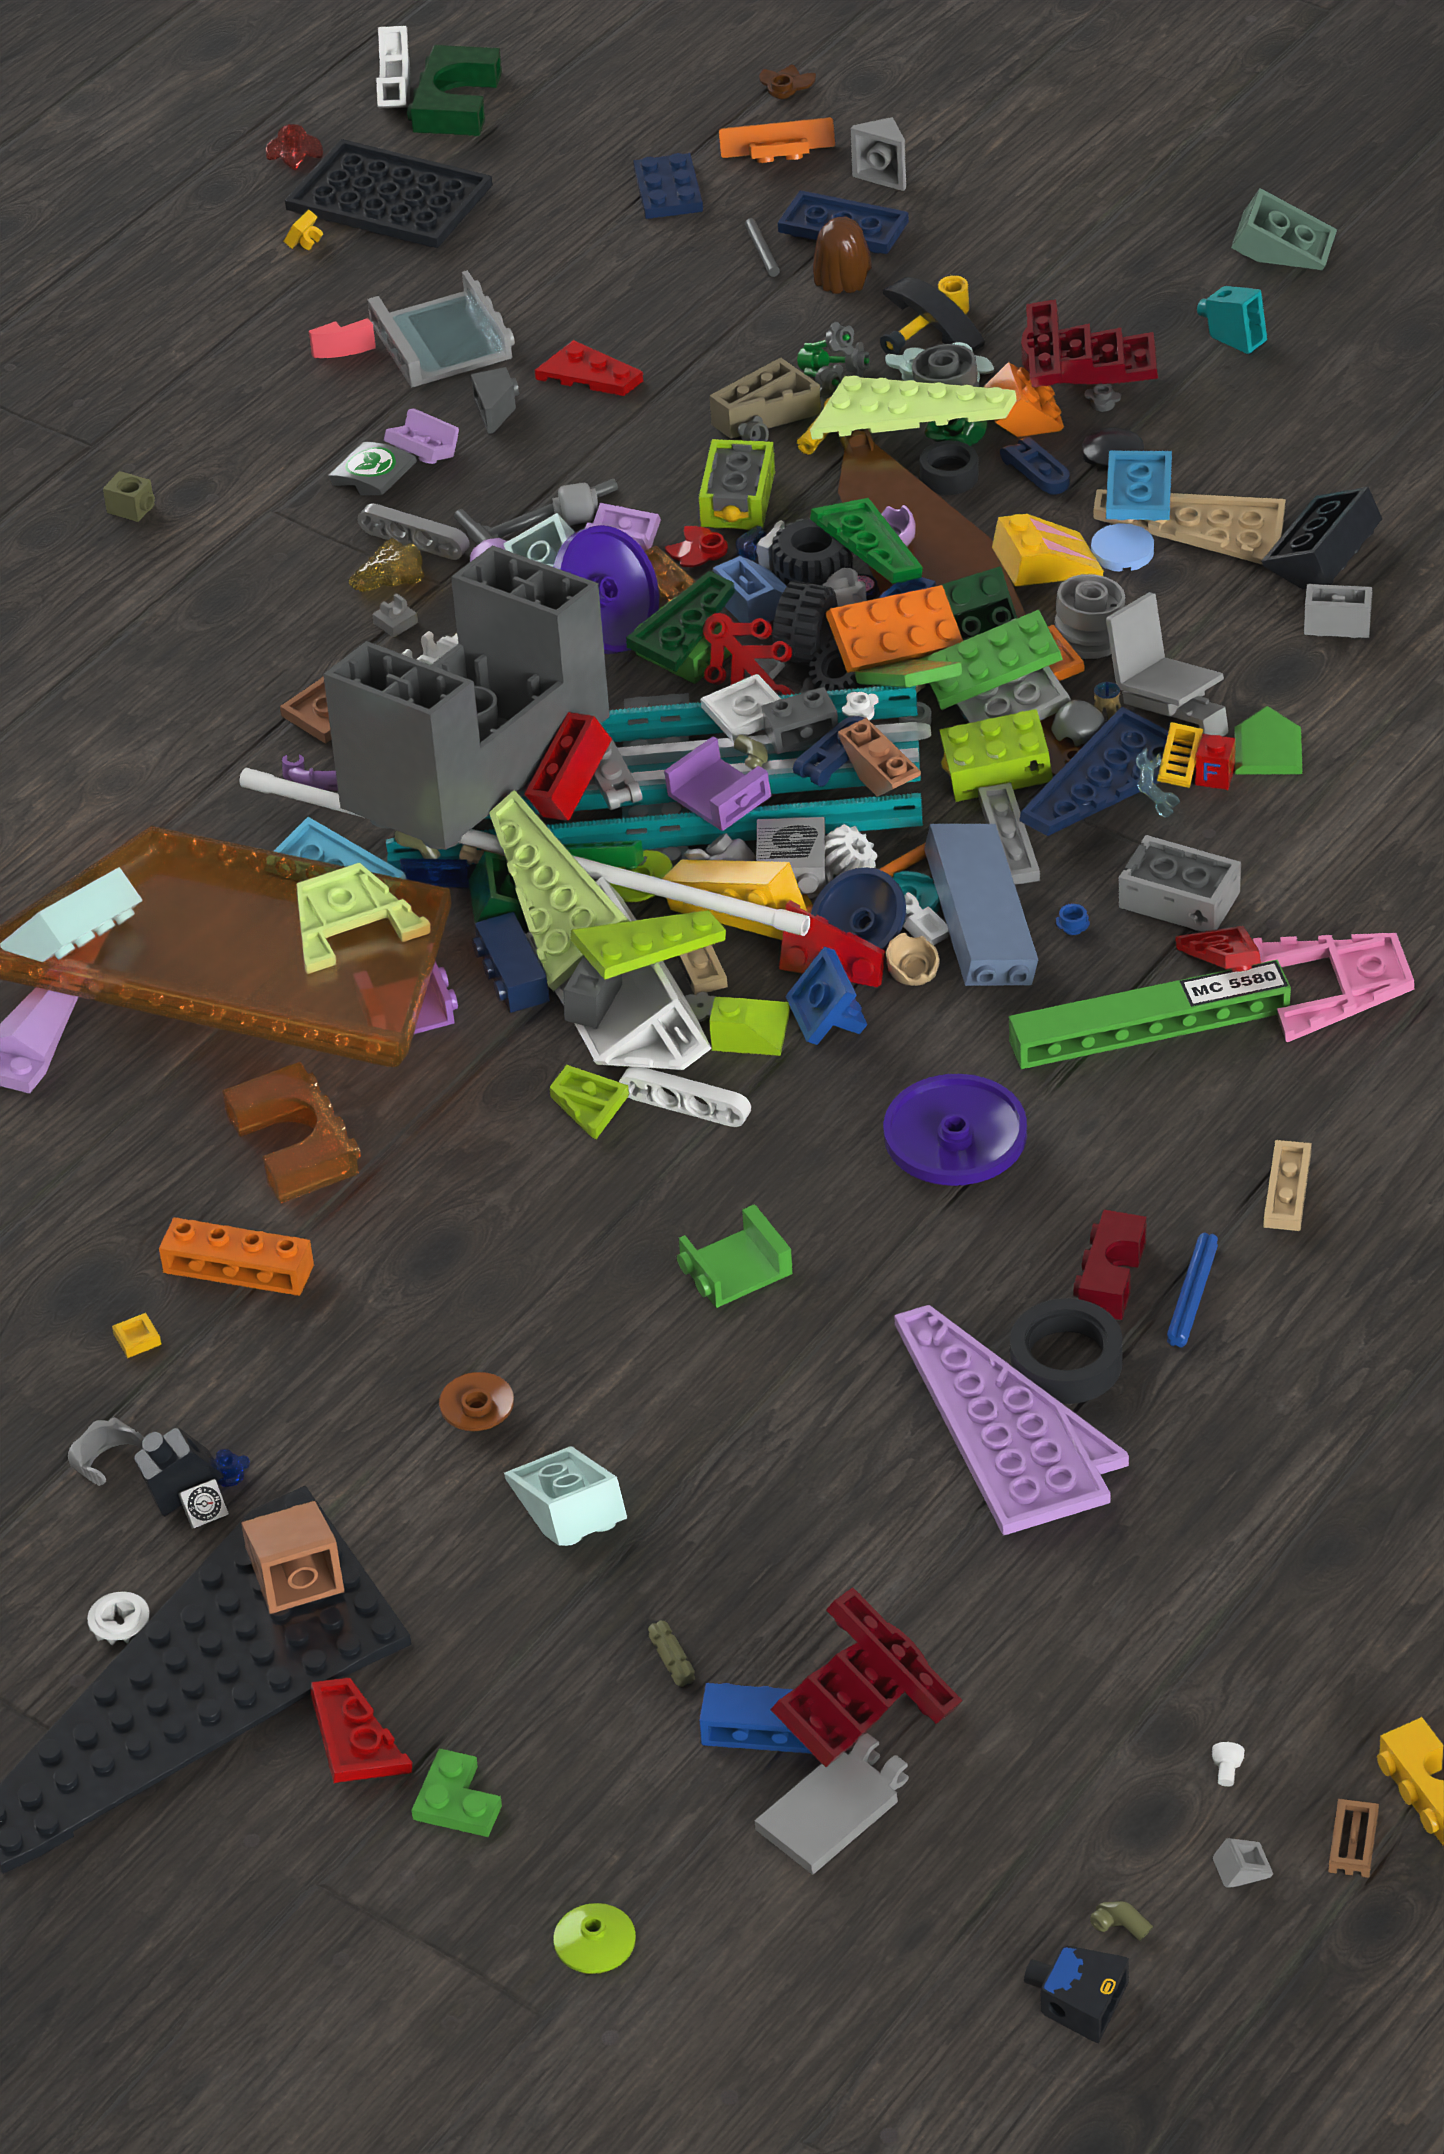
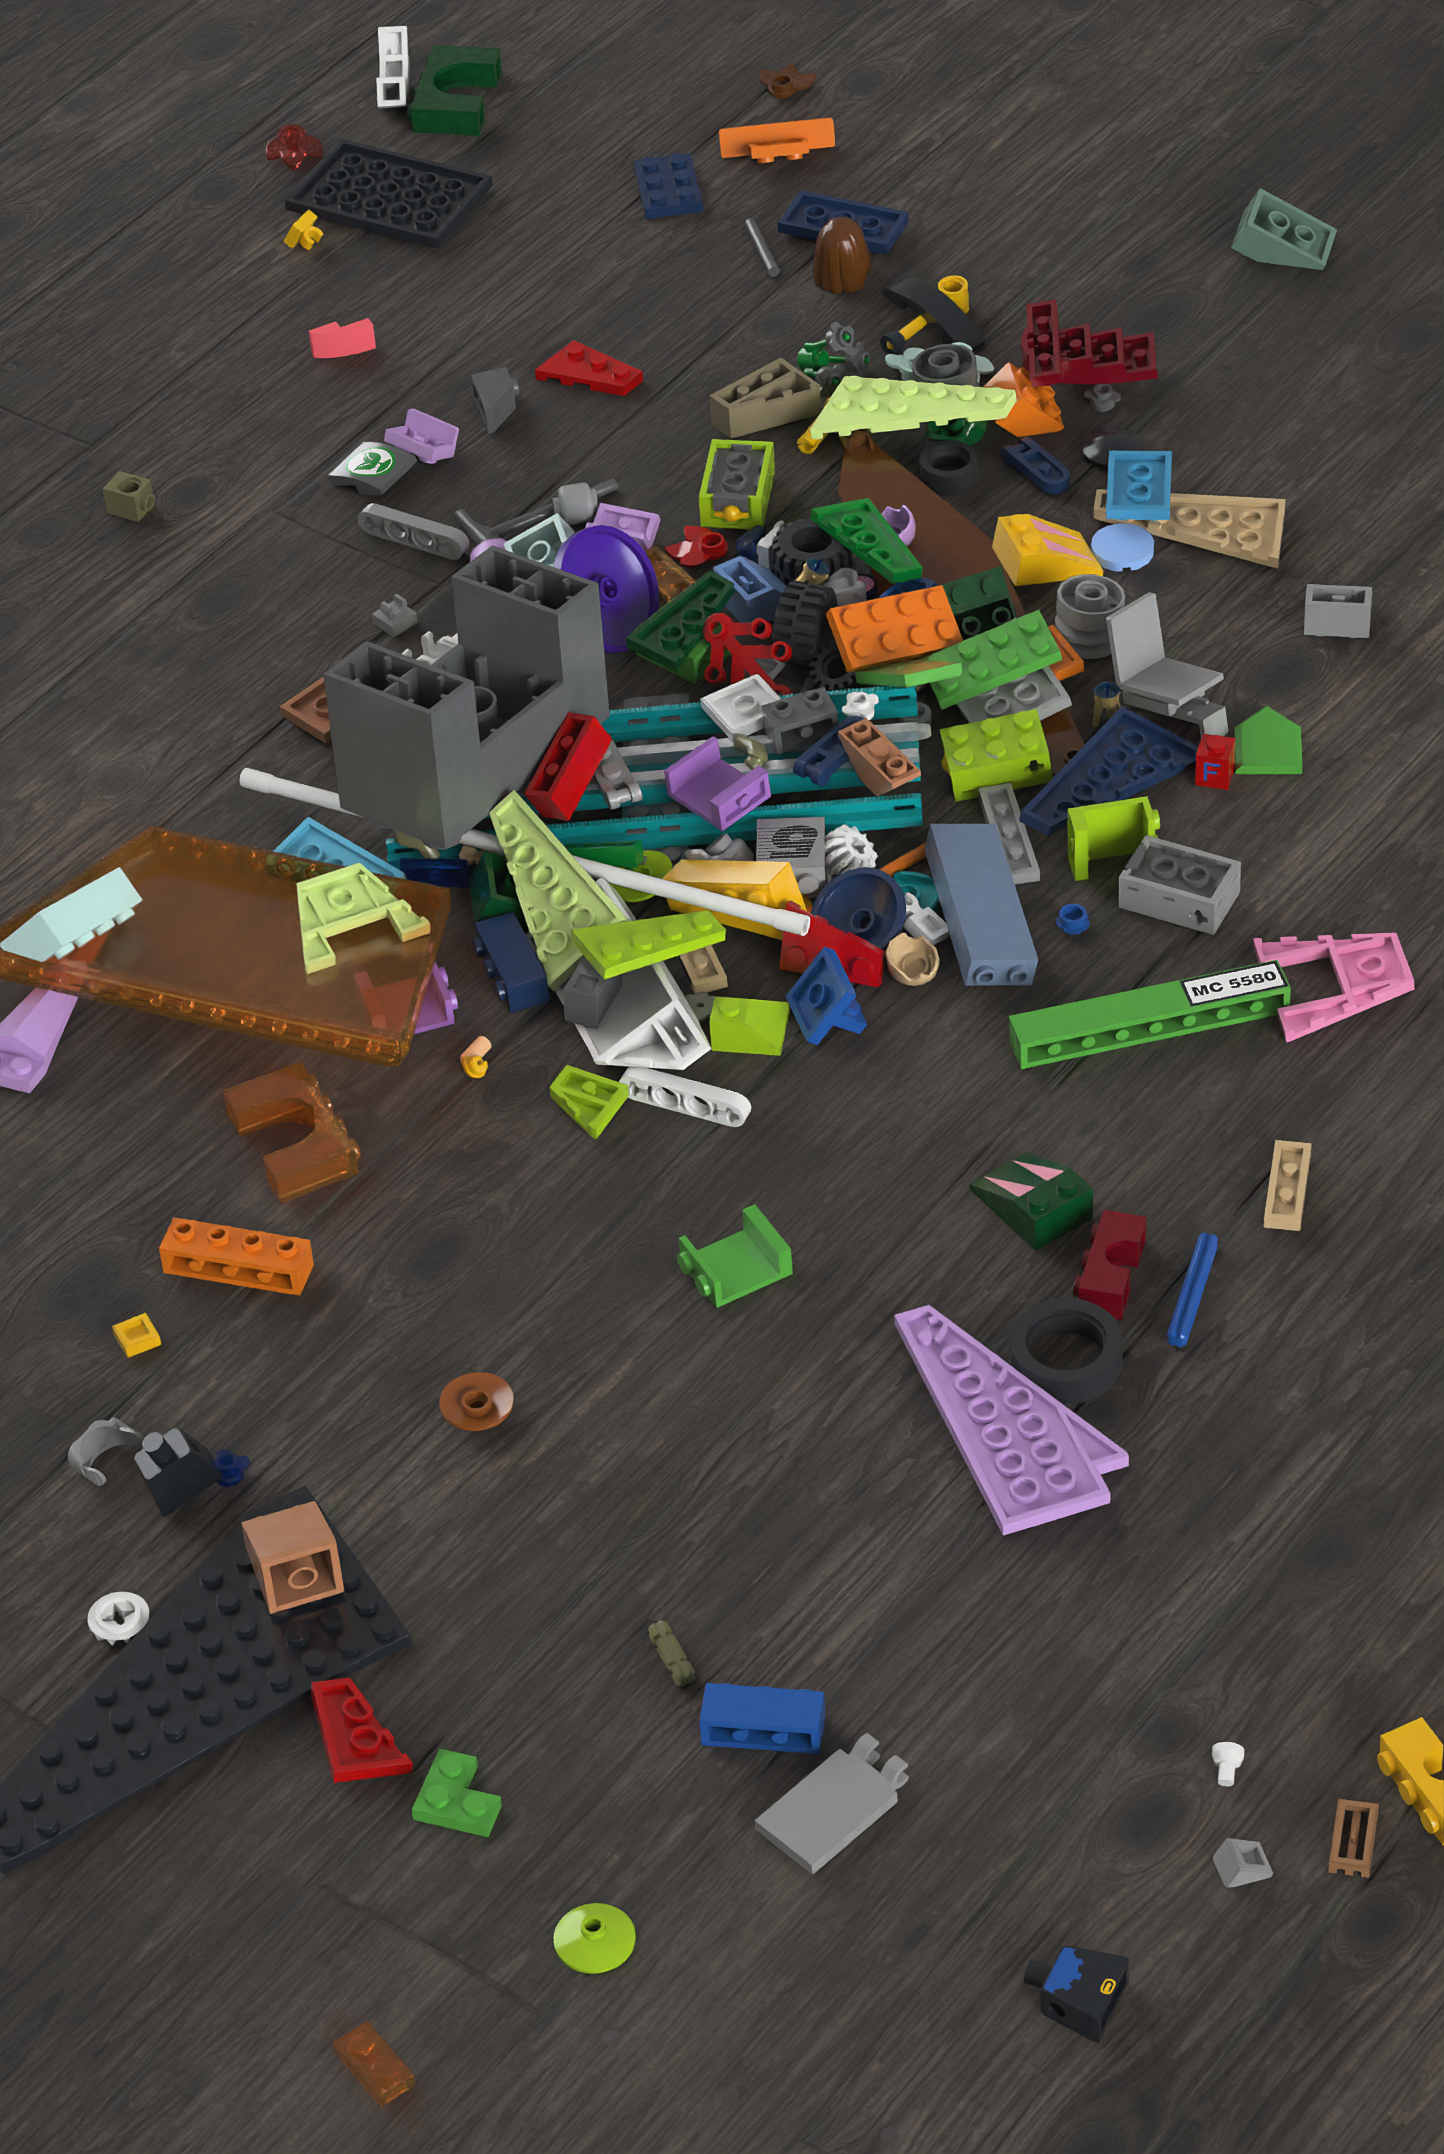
(203, 1503): white tile -> none
(319, 779): medium lavender piece -> none
(374, 2063): none -> clear orange plate
(389, 566): clear yellow rock -> none
(443, 334): panel -> none
(472, 1057): none -> arm
(568, 1495): light aqua slope -> none
(759, 430): dark grey plate -> none
(814, 571): none -> piece
(861, 1683): dark red slope -> none
(879, 153): light grey slope -> none
(955, 1129): dark purple dish -> none
(1036, 1198): none -> dark green slope
(1077, 721): dark grey hair -> none
(1108, 831): none -> lime panel
(1120, 1914): olive arm -> none
(1150, 789): clear light blue arm -> none
(1183, 735): yellow slope -> none
(1222, 947): red wing -> none
(1235, 317): teal torso -> none
(1324, 537): black slope -> none

